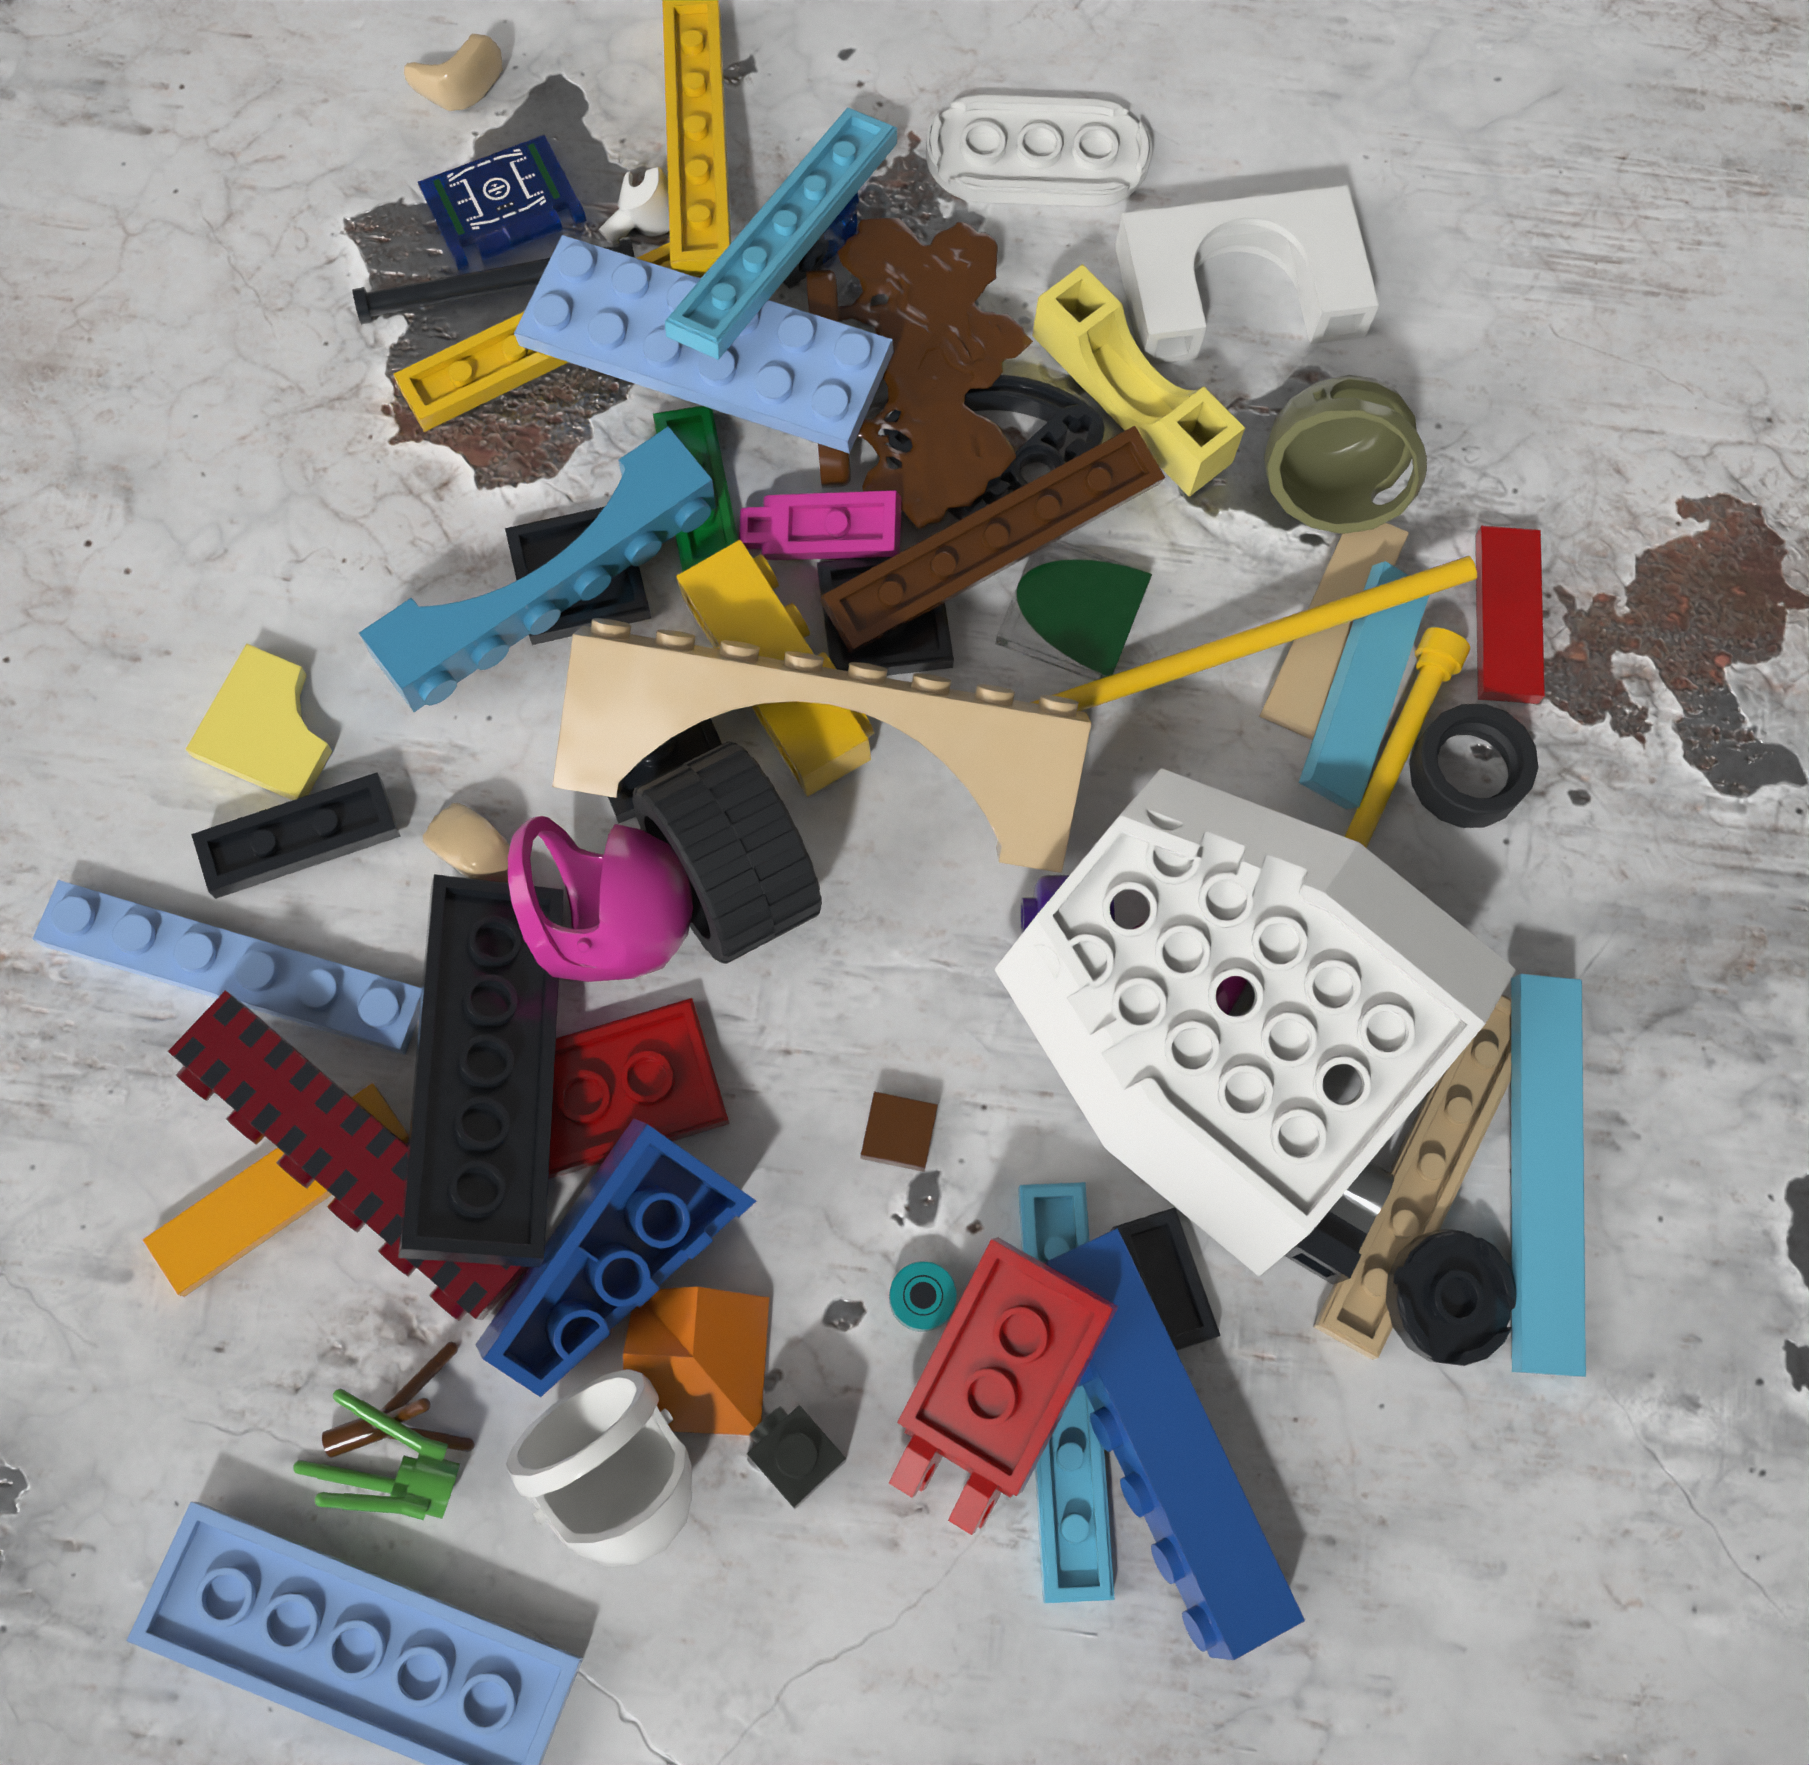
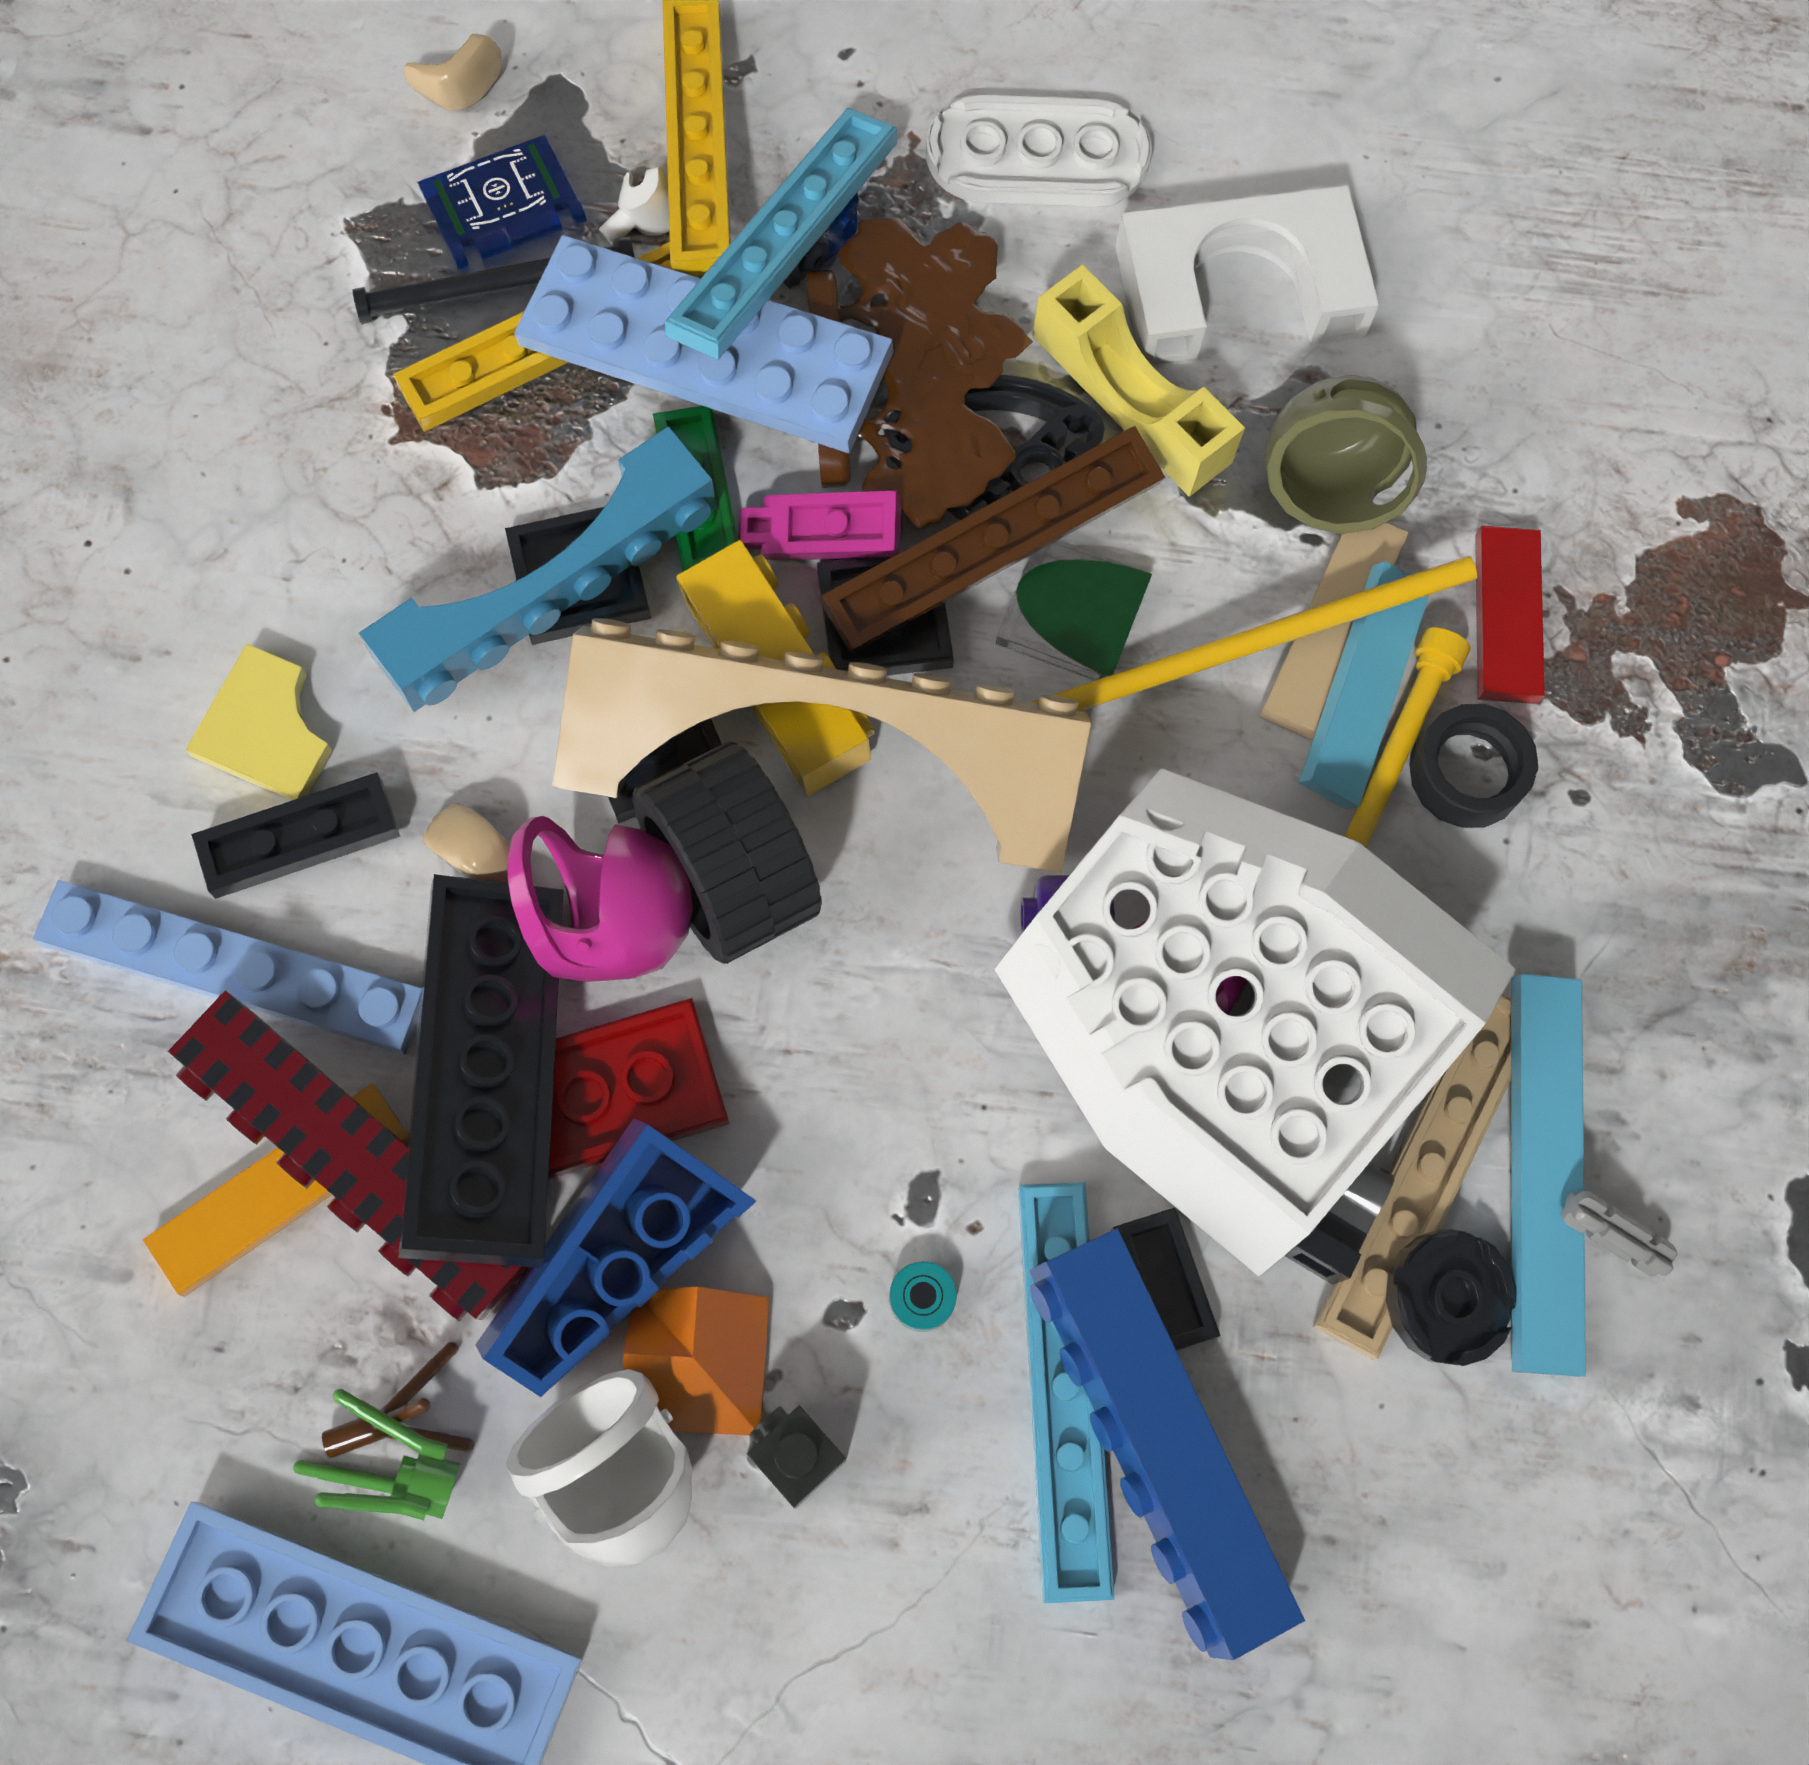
(899, 1131): reddish brown tile -> none
(1000, 1379): red tile -> none
(1619, 1233): none -> light grey axle

